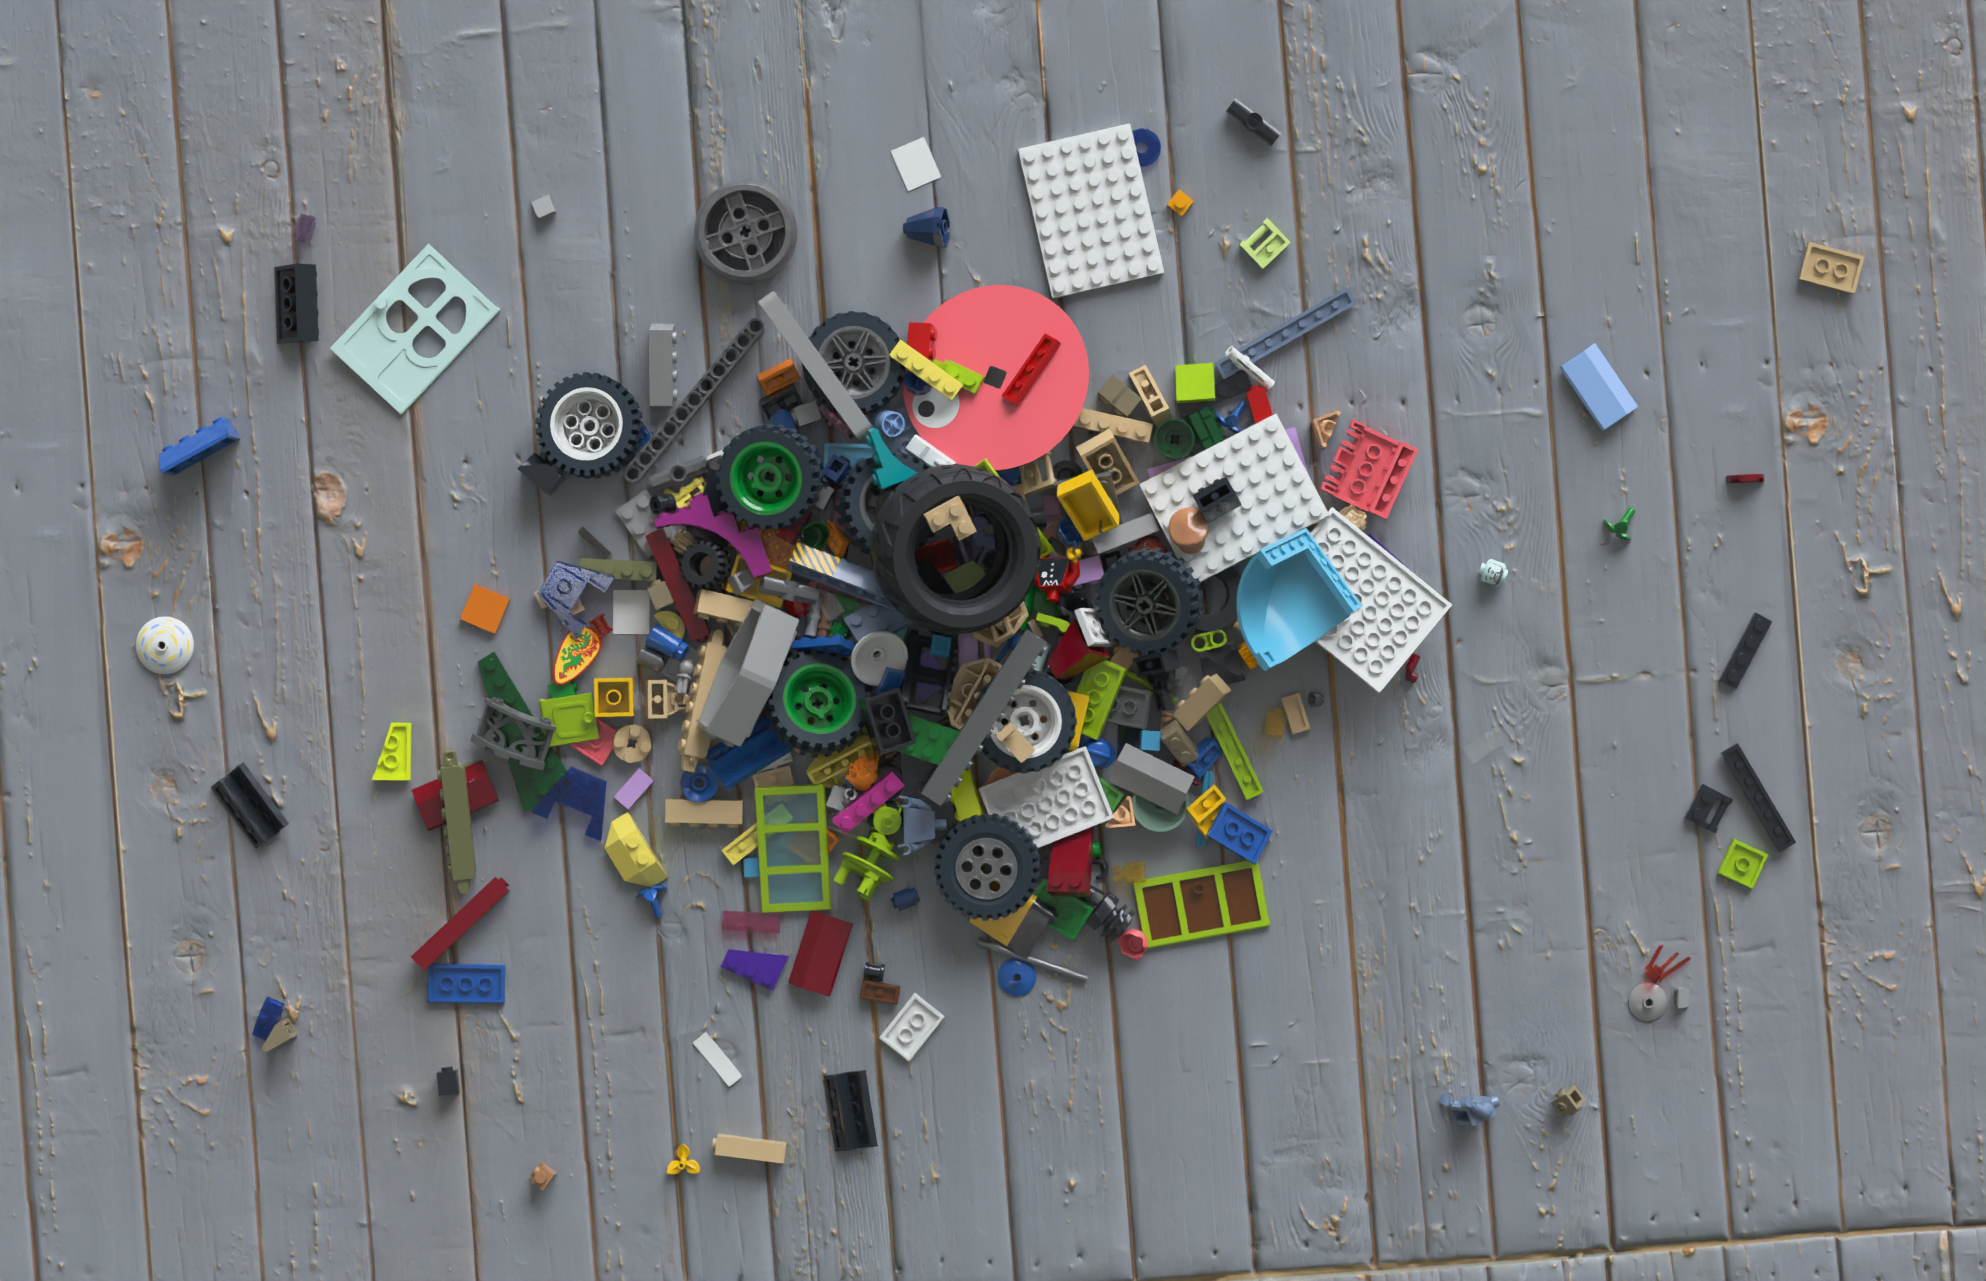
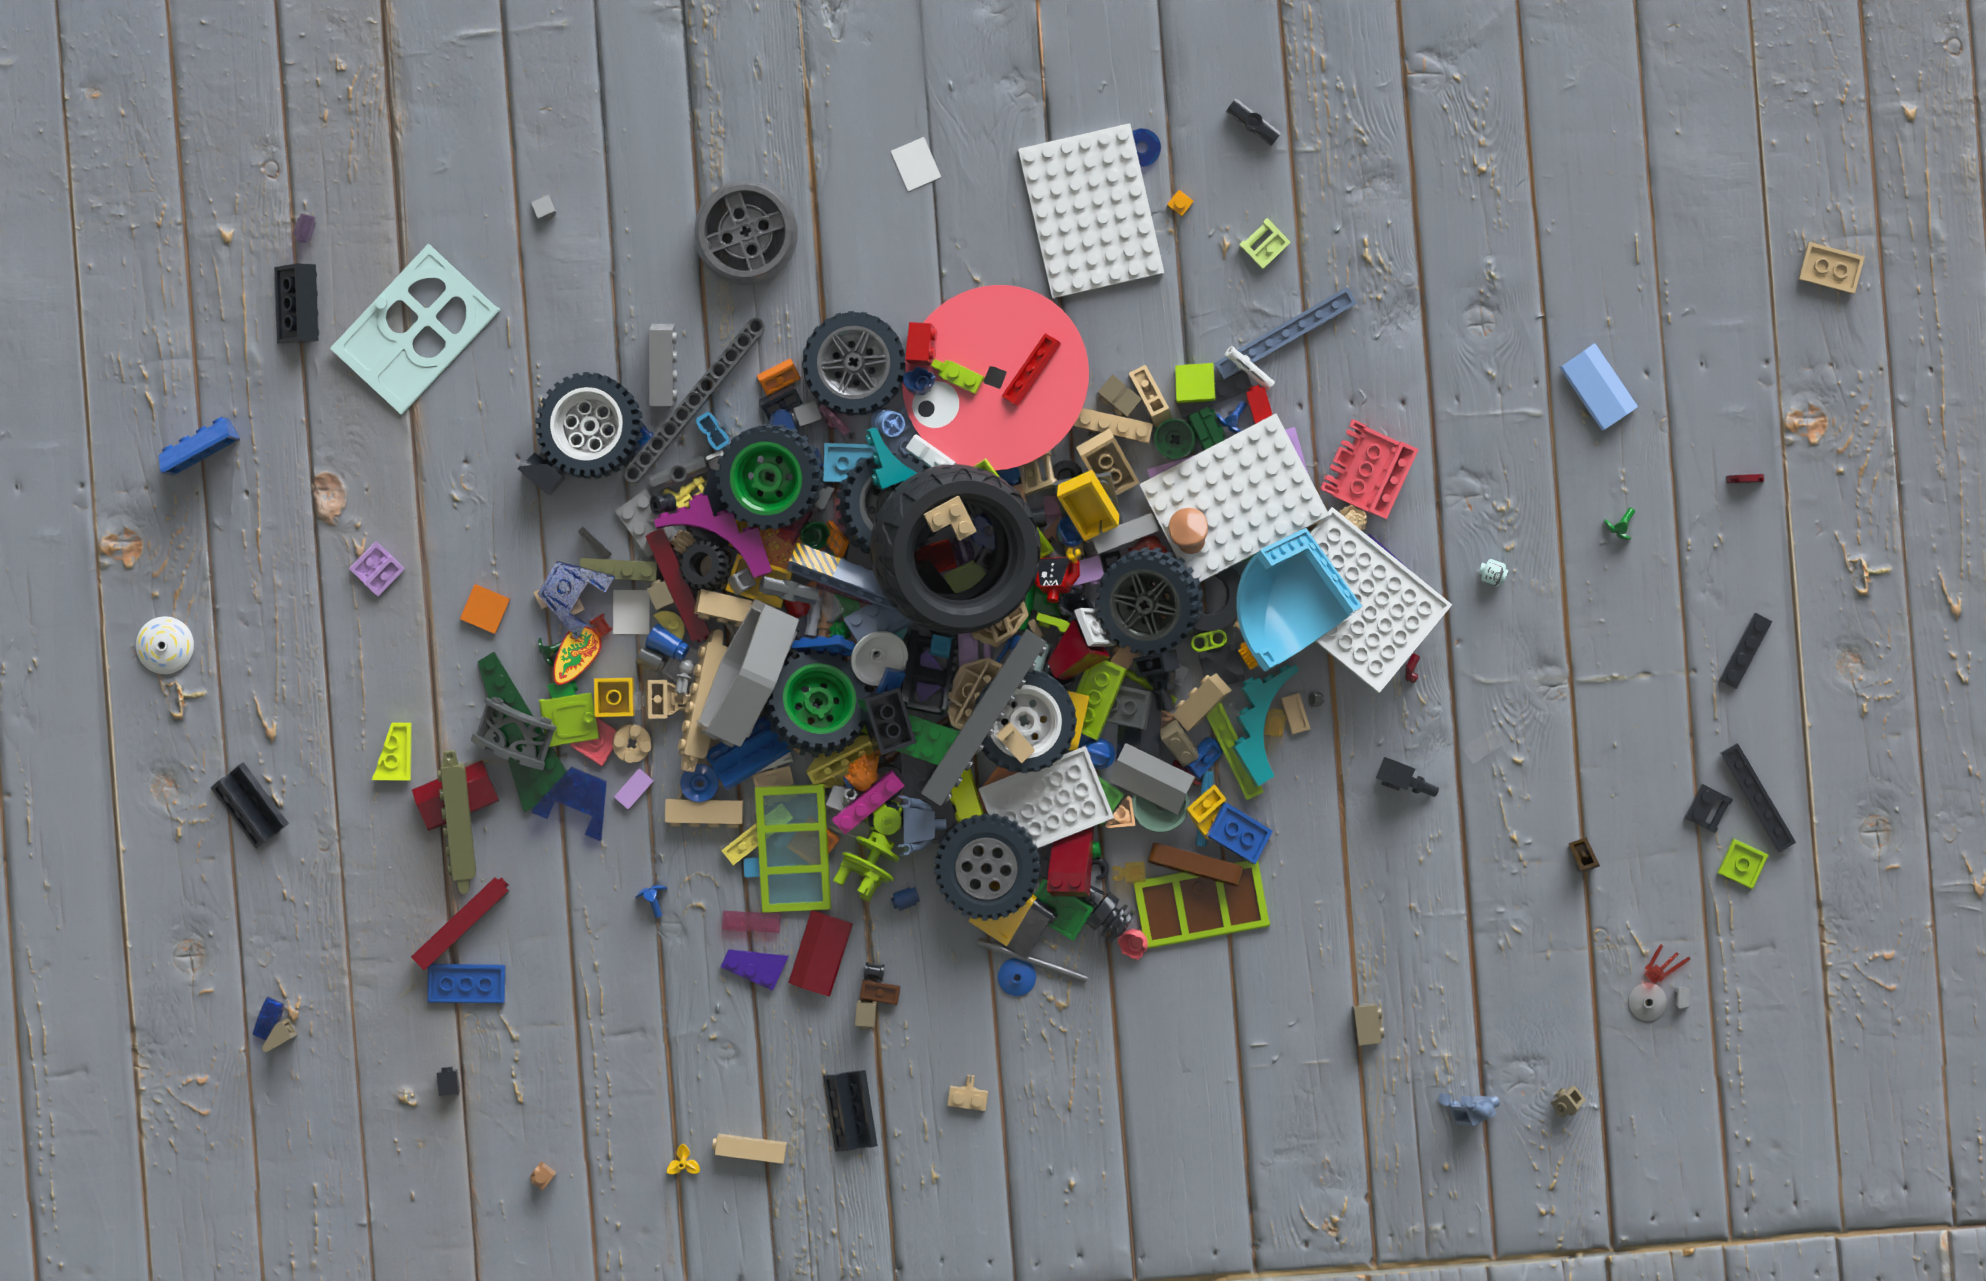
(376, 568): none -> lavender slope
(547, 651): none -> dark green plant
(632, 853): light yellow wedge -> none
(716, 436): none -> dark azure brick
(717, 1059): white sticker -> none
(815, 365): light grey beam -> none
(833, 466): dark blue brick -> none
(865, 1014): none -> dark tan piece
(911, 1027): white tile -> none
(925, 370): light yellow plate -> none
(929, 227): dark blue cone -> none
(968, 1096): none -> tan plate
(1150, 740): dark azure tile -> none
(1195, 864): none -> reddish brown beam
(1216, 499): black brick -> none
(1259, 695): none -> teal arch
(1324, 426): light nougat slope -> none
(1367, 1024): none -> dark tan brick
(1398, 775): none -> black brick
(1583, 855): none -> dark brown slope

